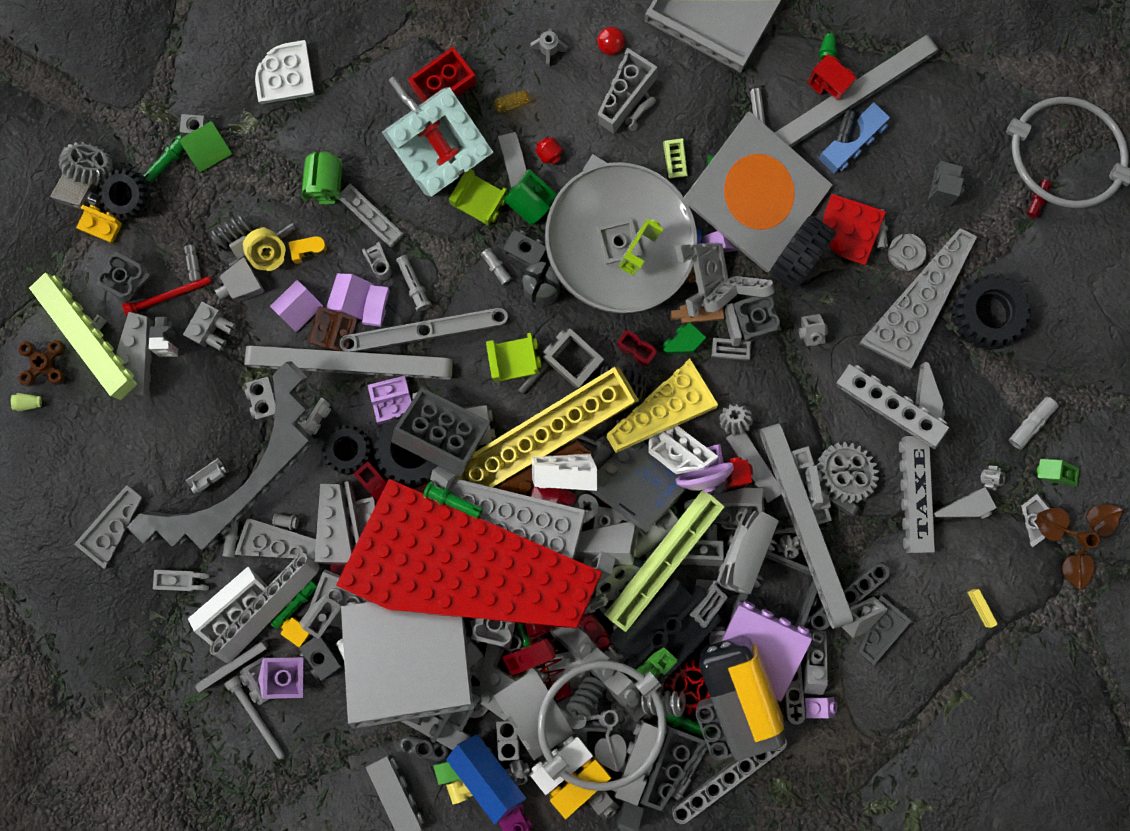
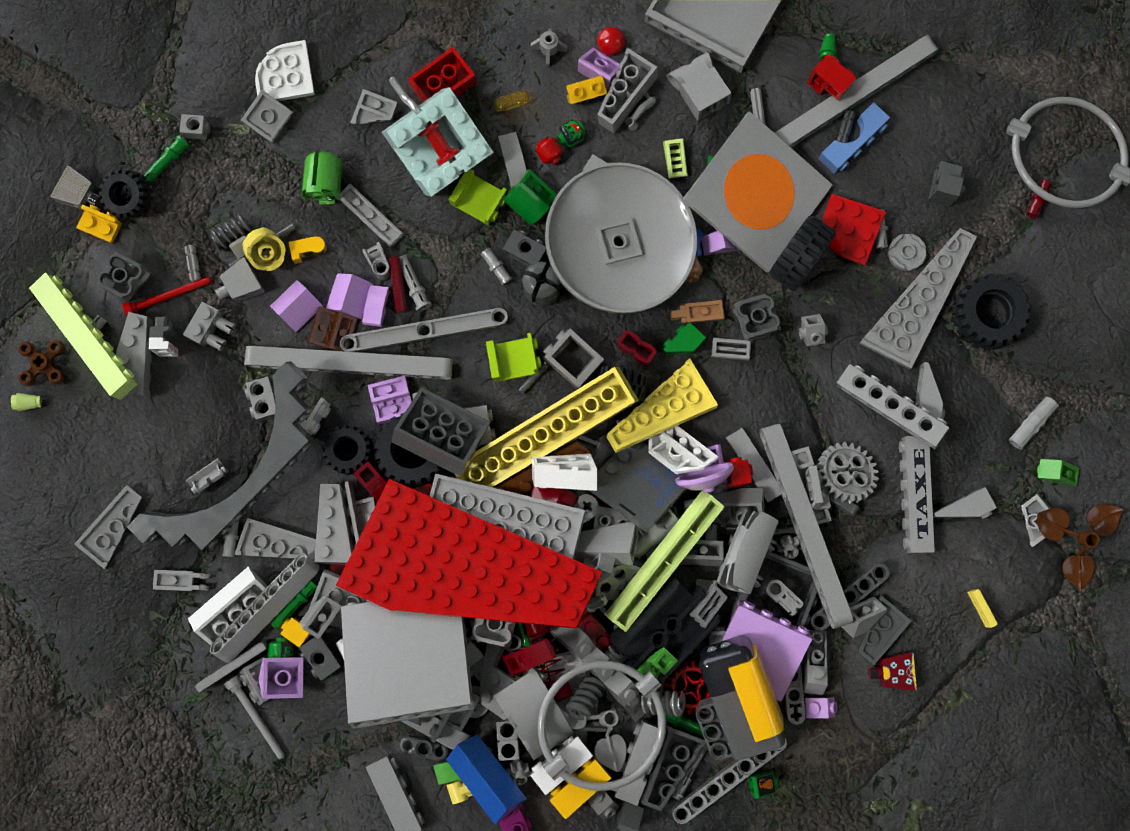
(85, 163): light grey gear -> none
(205, 146): bright green slope -> none
(267, 116): none -> light grey tile
(281, 649): none -> green head
(285, 521): light grey pin -> none
(373, 109): none -> light grey wing
(397, 284): none -> dark red axle
(442, 477): light grey slope -> none
(444, 496): green pin -> none
(571, 133): none -> head
(586, 89): none -> yellow bracket
(598, 64): none -> lavender slope
(630, 262): lime panel -> none
(700, 86): none -> light grey piece
(708, 267): light grey wing -> none
(732, 324): light grey tile -> none
(735, 286): light grey beam -> none
(736, 419): light grey gear -> none
(762, 783): none -> slope
(786, 598): none -> light grey piece
(895, 671): none -> dark red torso
(992, 477): light grey gear -> none

